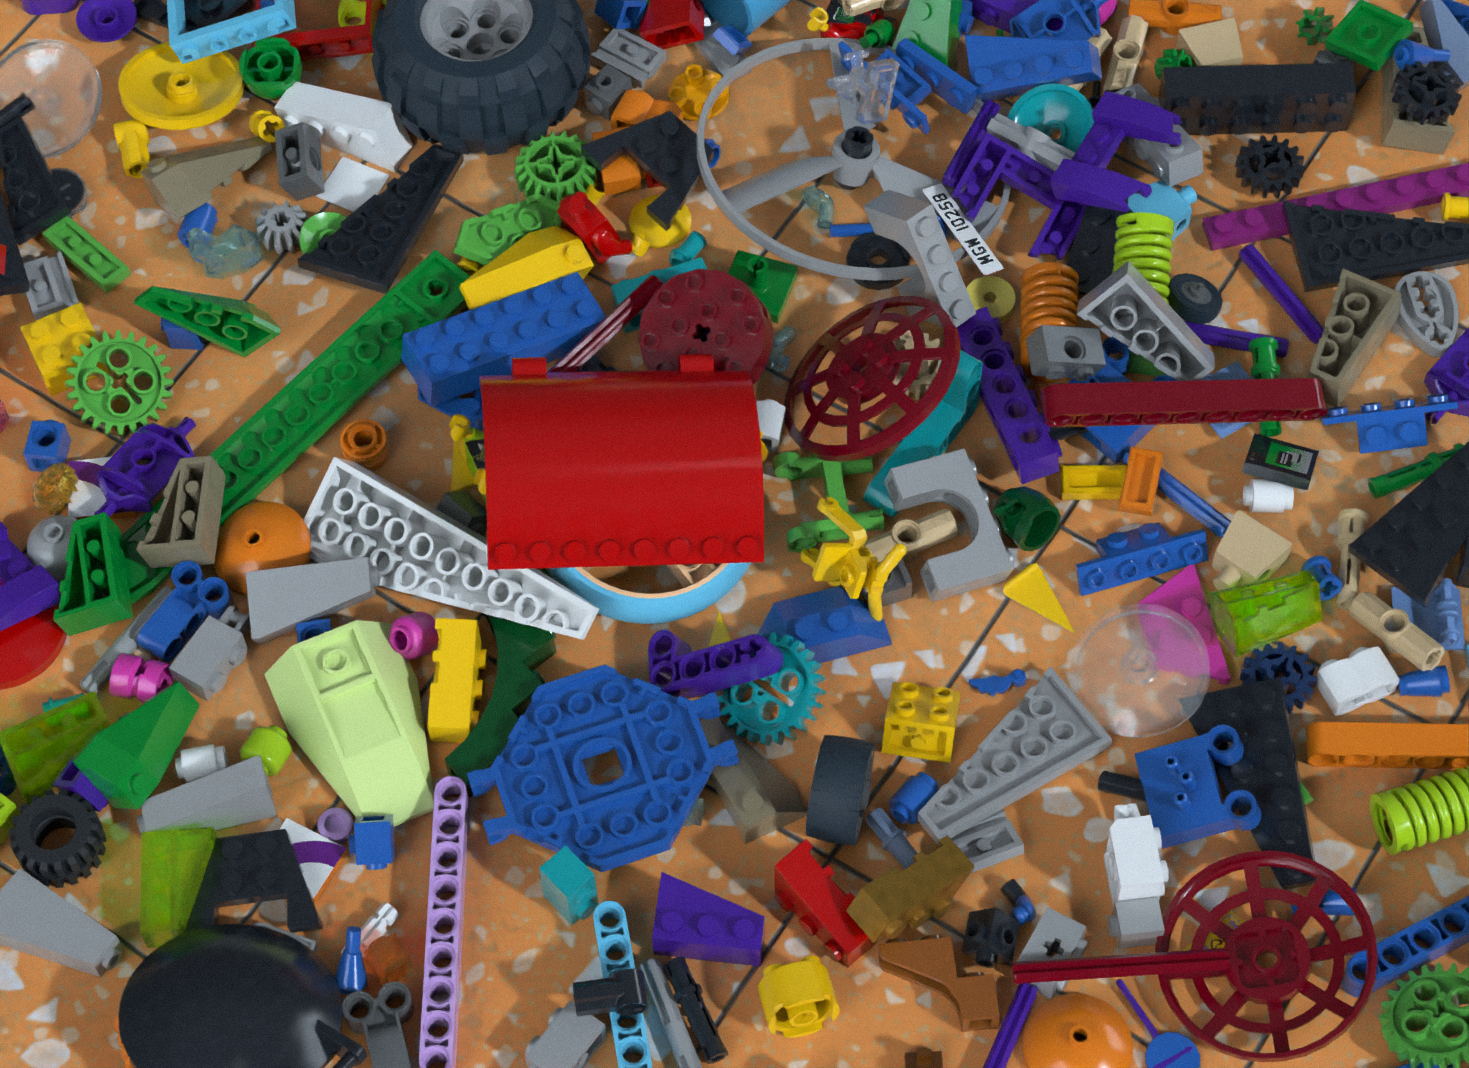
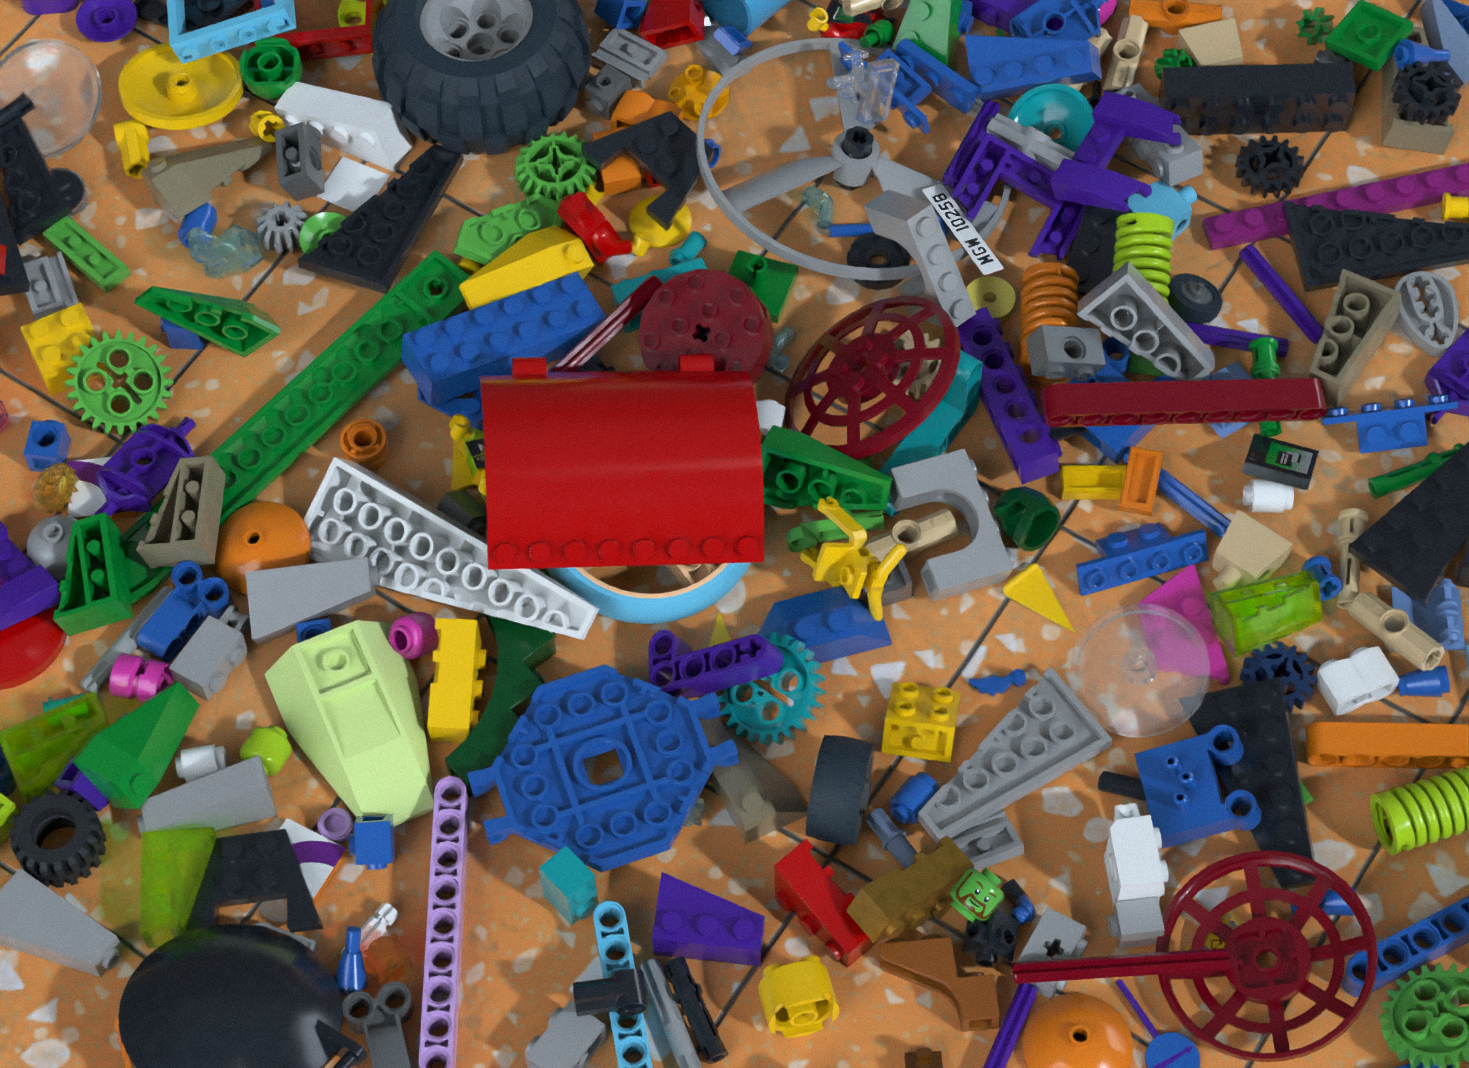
(804, 470): none -> green wedge
(977, 894): none -> bright green head

